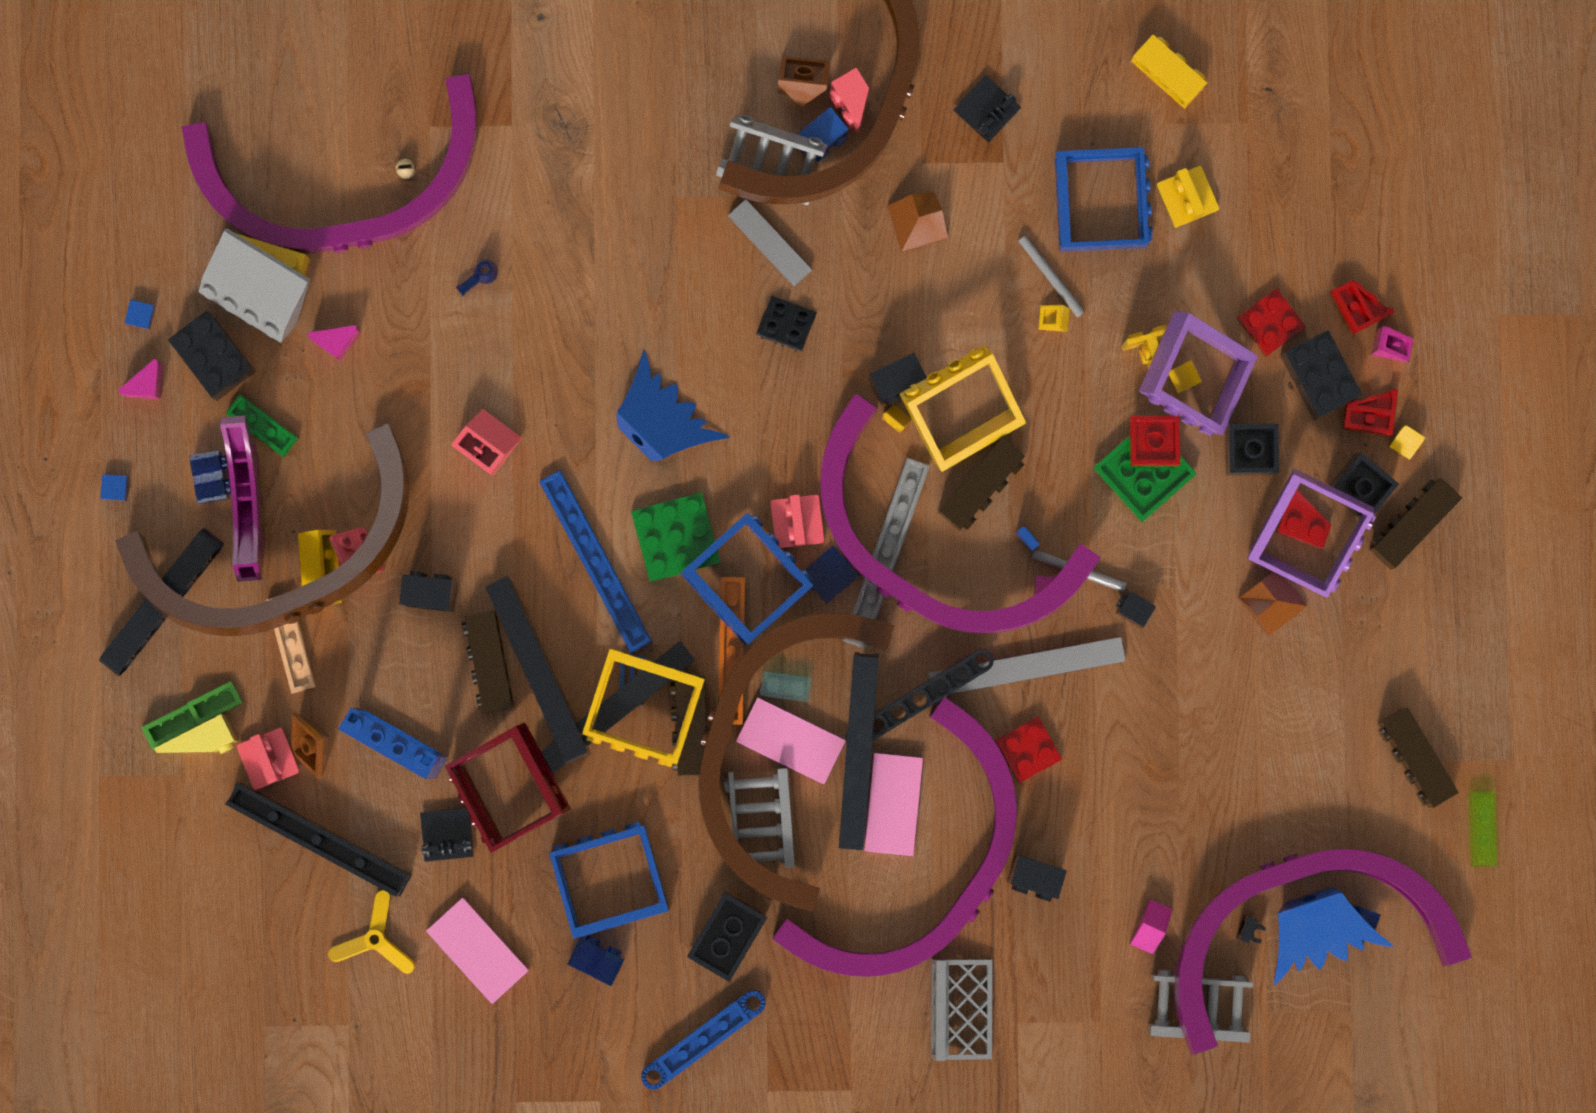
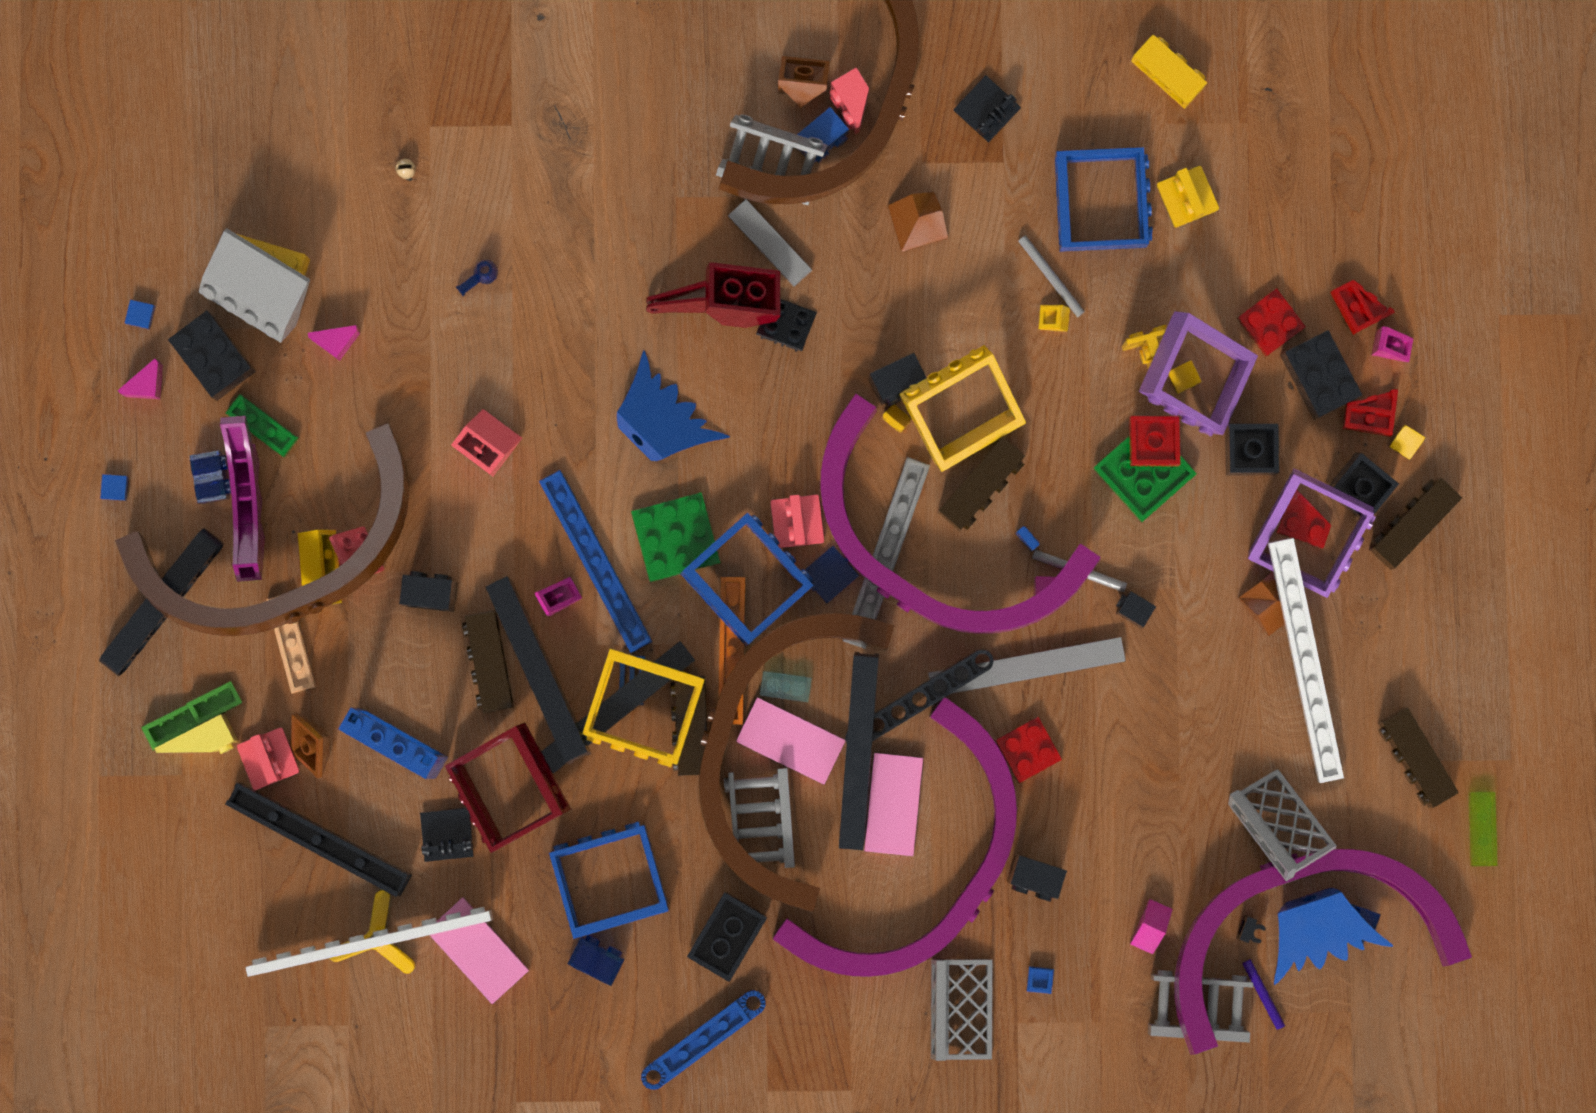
(358, 942): none -> white plate
(360, 233): magenta arch -> none
(558, 596): none -> dark pink slope
(729, 295): none -> dark red slope
(1040, 980): none -> blue tile
(1263, 994): none -> dark purple bar
(1264, 836): none -> light grey fence
(1305, 660): none -> white plate

